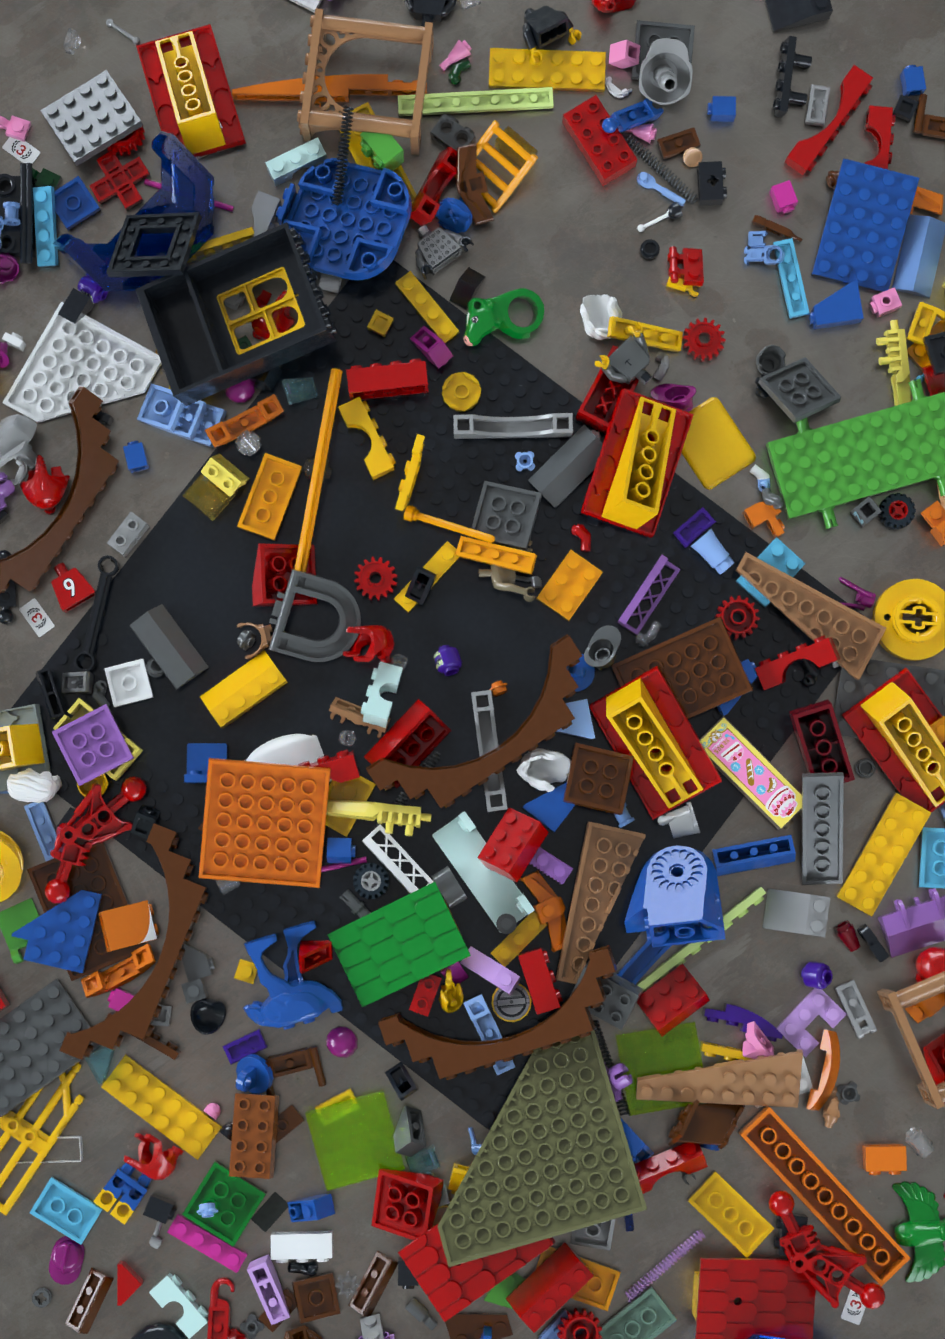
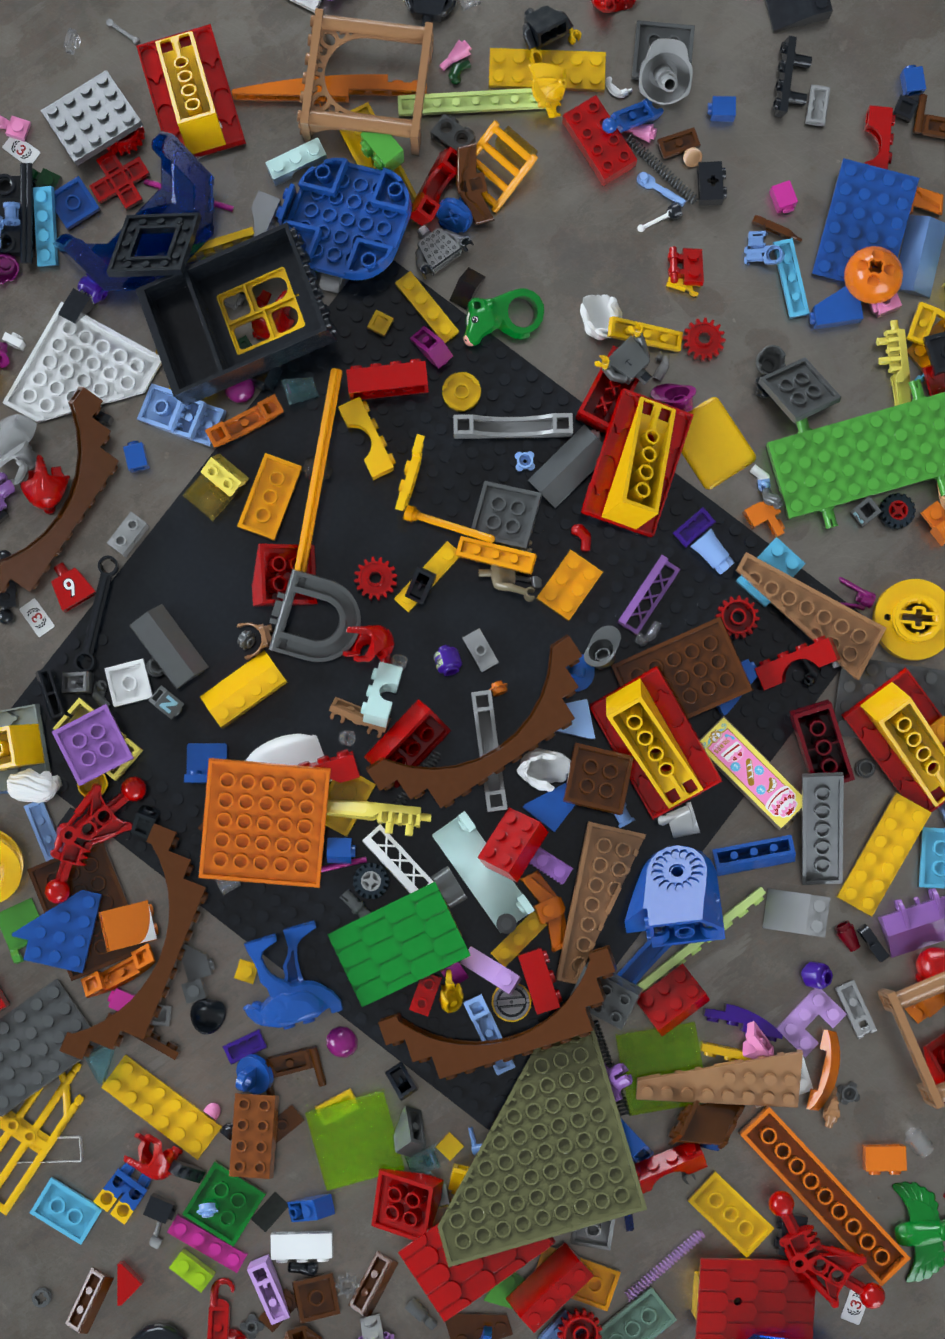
(66, 1260): magenta piece -> none
(166, 702): none -> dark grey brick
(170, 1290): light aqua arch -> none
(186, 1171): none -> black piece
(192, 1270): none -> lime brick
(248, 443): clear gear -> none
(314, 954): red slope -> none
(343, 146): black piece -> none
(405, 1277): black brick -> none
(449, 1146): none -> yellow tile
(480, 650): none -> light grey plate
(548, 86): none -> yellow helmet
(624, 54): bright pink brick -> none
(649, 249): black plate -> none
(806, 151): red arch -> none
(831, 179): reddish brown plate -> none
(872, 283): none -> orange piece

